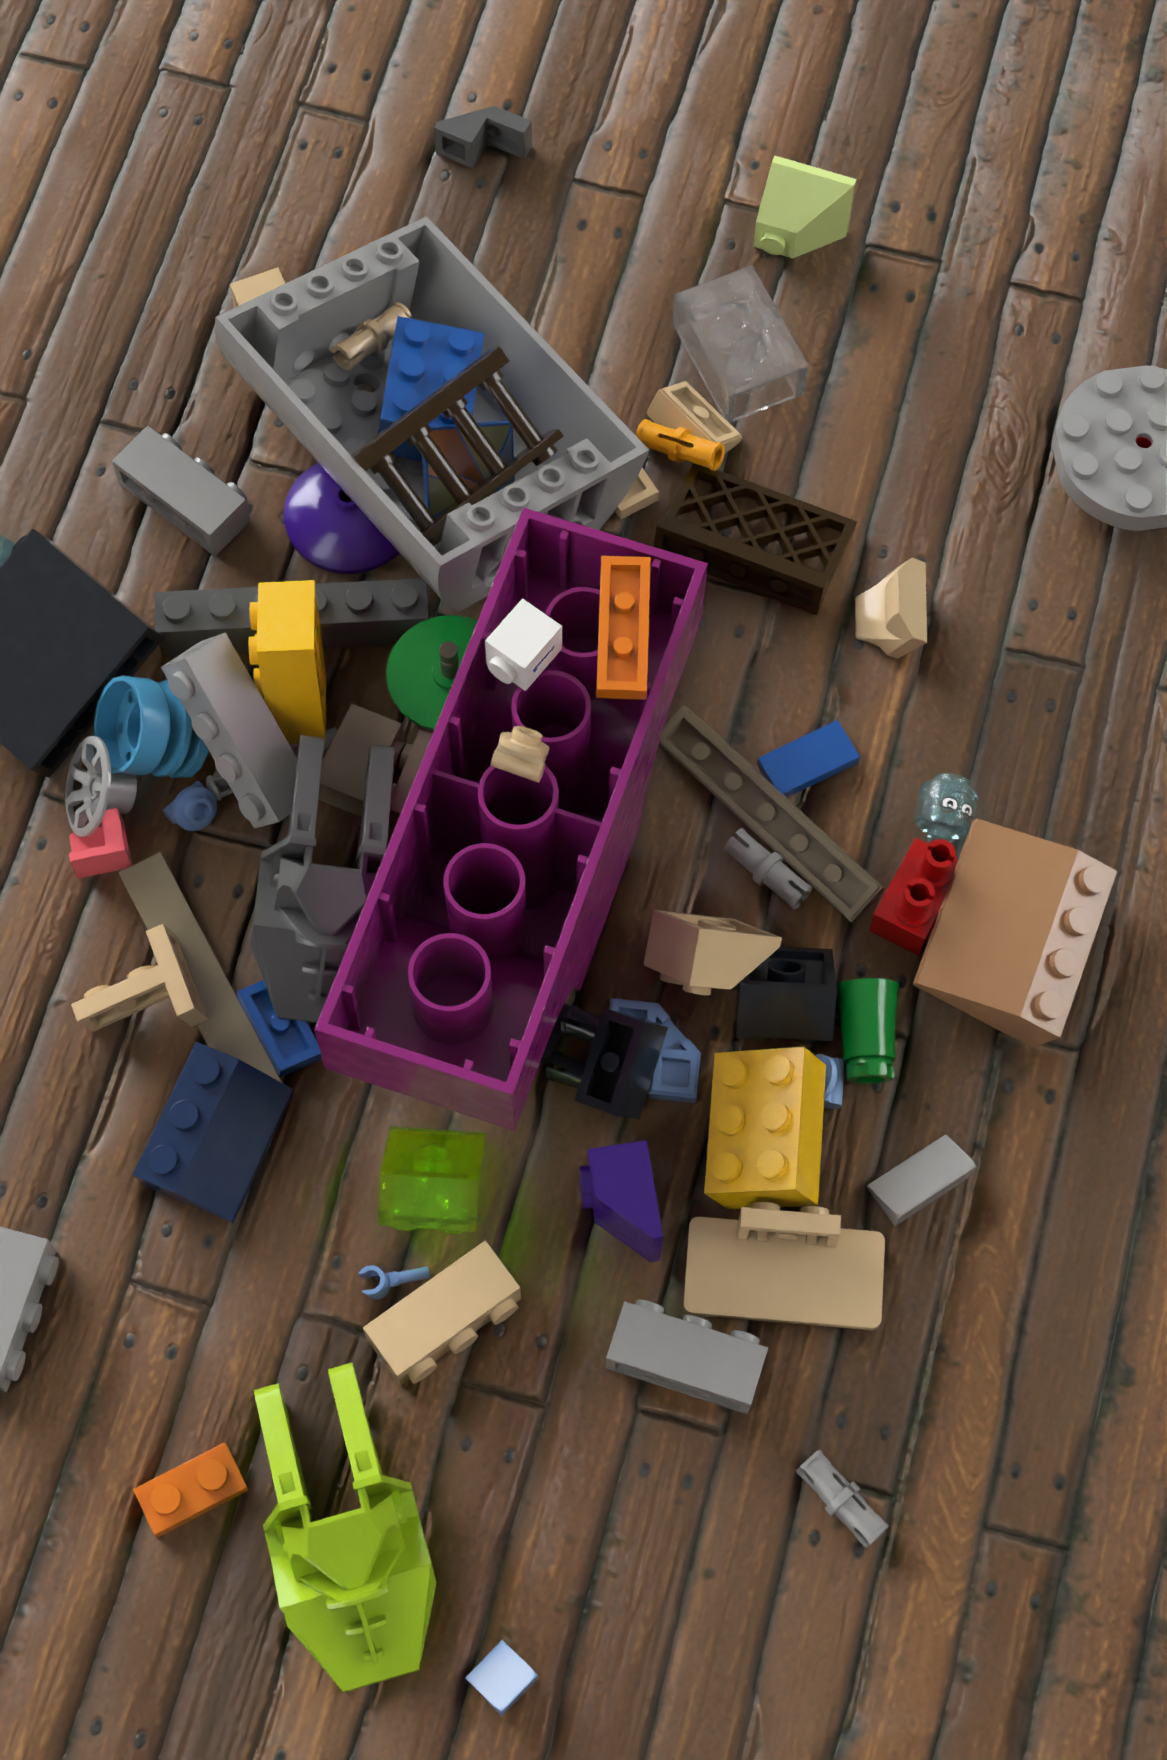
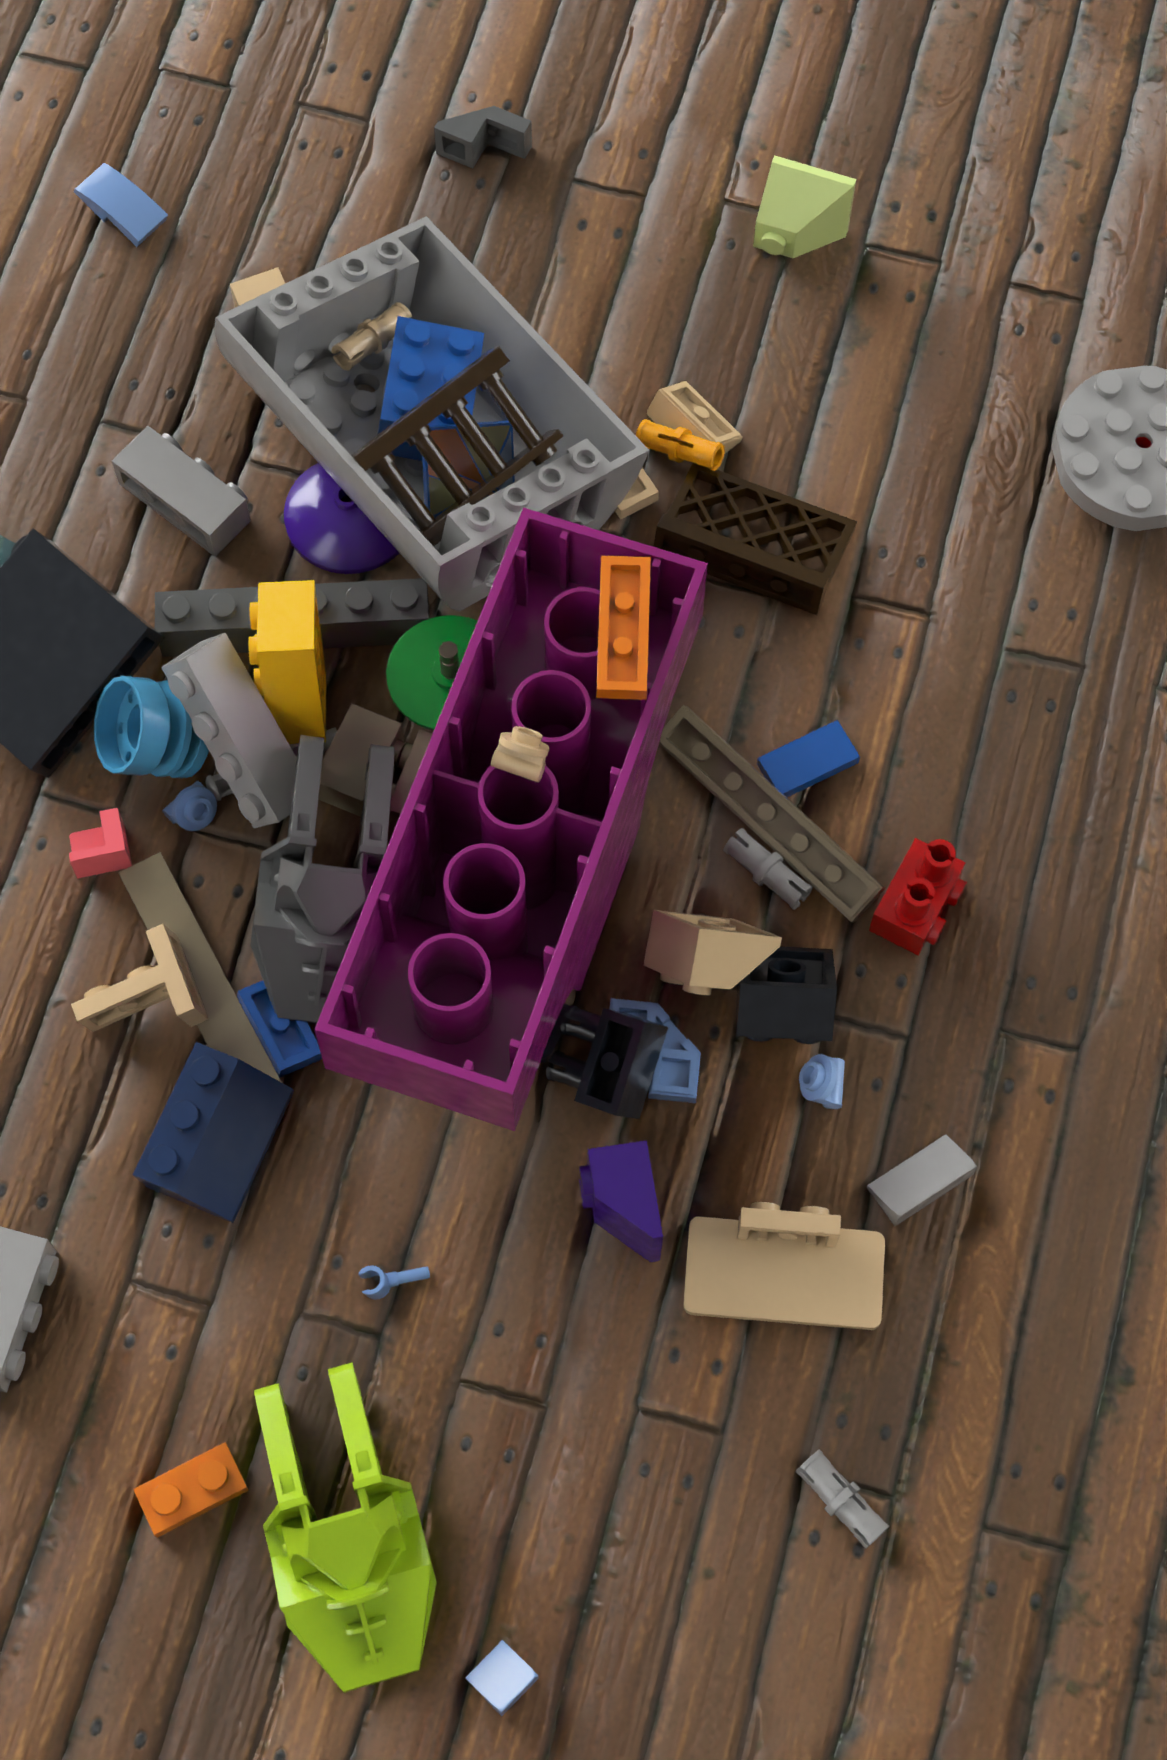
(99, 790): light grey wheel -> none
(122, 202): none -> medium blue slope
(431, 1179): clear neon green slope -> none
(443, 1314): tan brick -> none
(523, 645): white brick -> none
(686, 1355): light grey brick -> none
(739, 344): clear brick -> none
(765, 1128): yellow brick -> none
(868, 1028): green plant -> none
(895, 610): tan slope -> none
(946, 807): clear light blue head -> none
(1015, 931): medium nougat slope -> none

